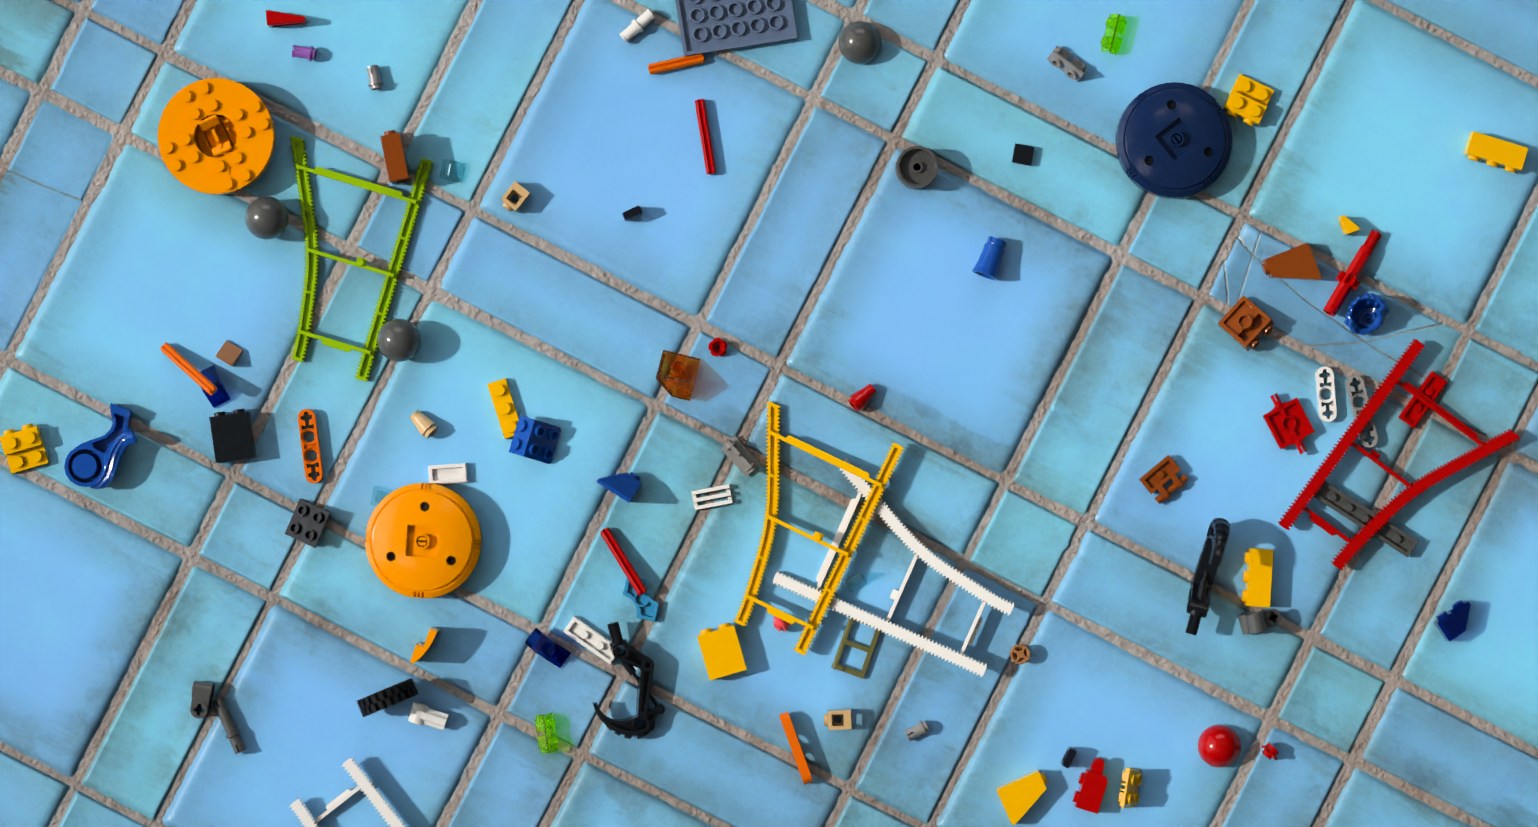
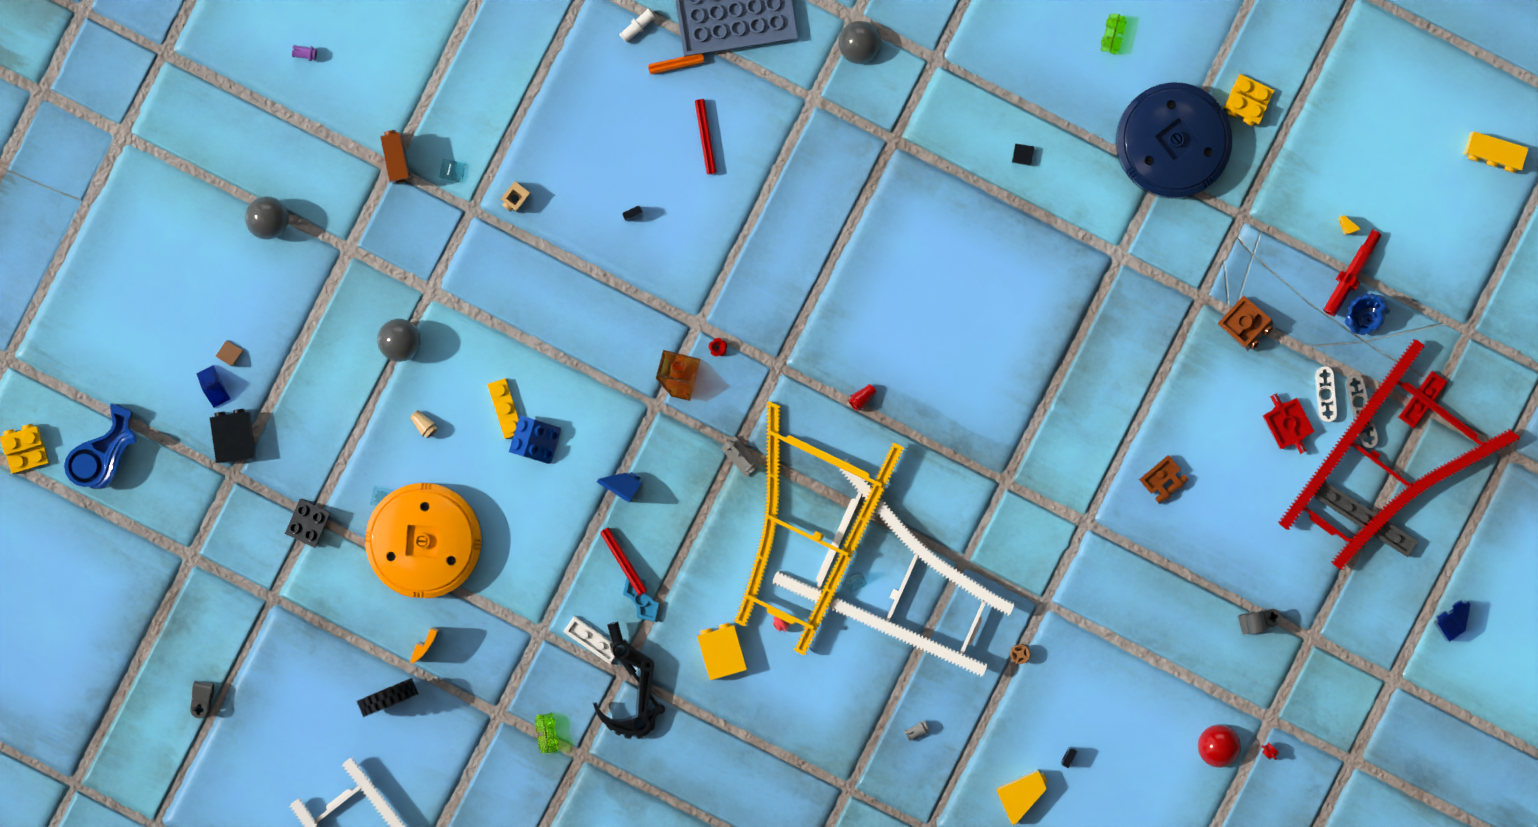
(188, 368): orange axle -> none
(216, 136): light orange piece -> none
(229, 725): dark grey pin -> none
(280, 19): red slope -> none
(307, 446): orange beam -> none
(312, 252): lime piece -> none
(374, 77): light grey pin -> none
(423, 714): white piece -> none
(448, 473): white tile -> none
(547, 647): clear blue slope -> none
(695, 499): white tile -> none
(796, 748): orange beam -> none
(845, 722): tan brick -> none
(869, 650): olive window -> none
(916, 179): dark grey wheel -> none
(990, 258): blue plant -> none
(1073, 69): light grey hinge -> none
(1092, 787): red hinge -> none
(1130, 797): yellow hinge -> none
(1205, 573): black piece -> none
(1258, 577): yellow brick -> none
(1292, 264): dark orange slope -> none

